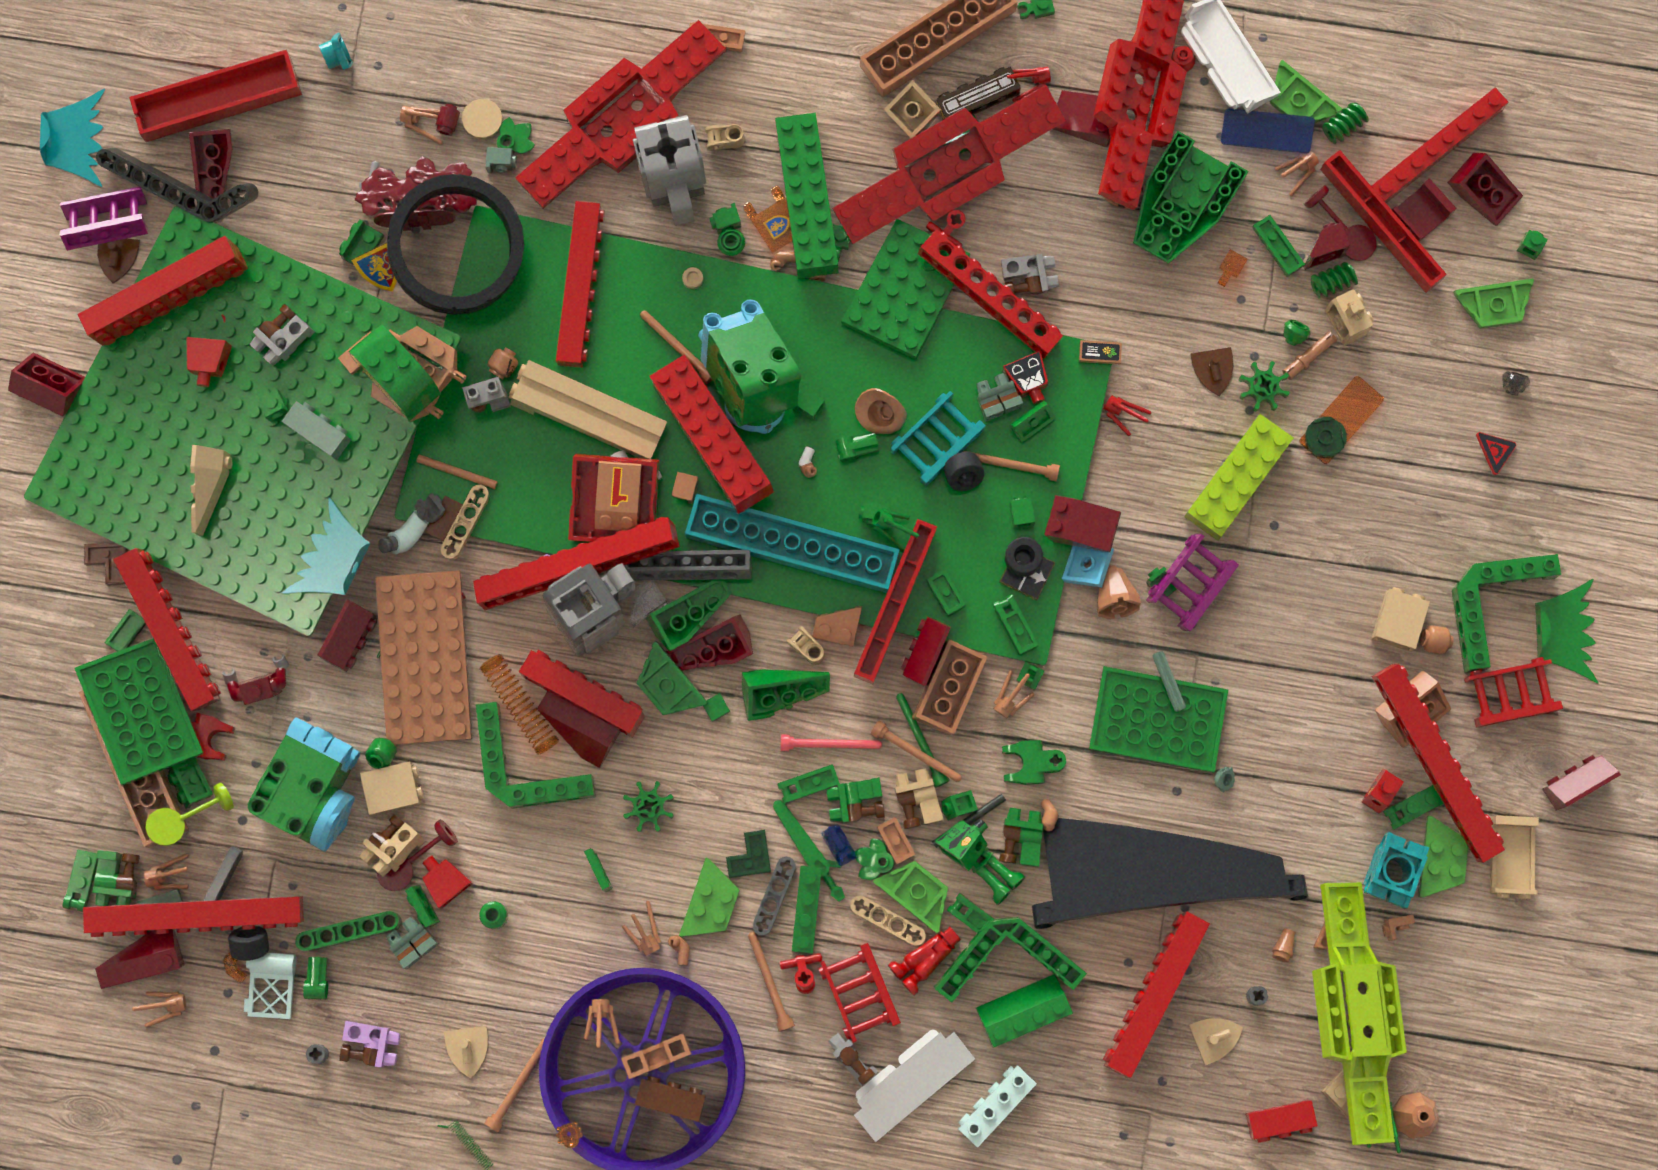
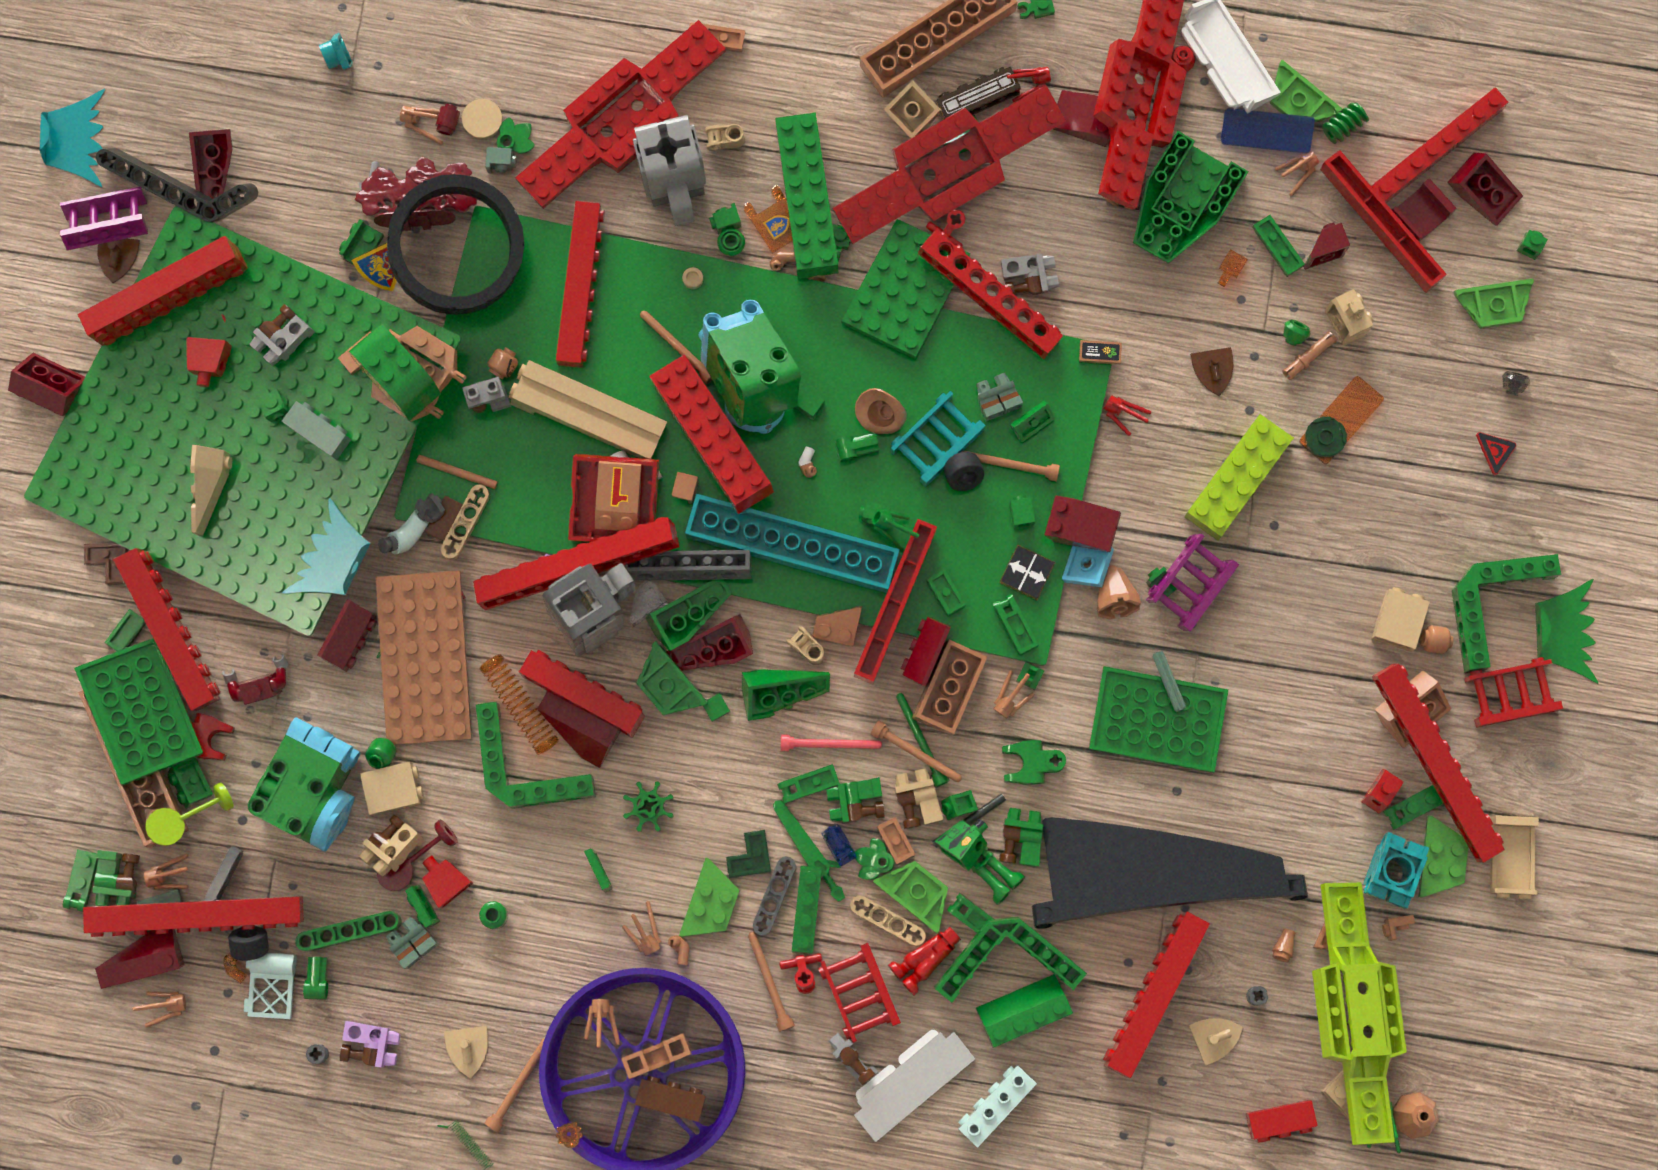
(215, 95): red piece -> none
(1028, 376): torso -> none
(1030, 545): black tyre -> none
(1050, 816): nougat arm -> none
(1224, 779): sand green animal -> none
(1265, 378): green gear -> none
(1333, 278): green piece -> none
(1360, 237): dark red piece -> none
(1580, 781): slope -> none

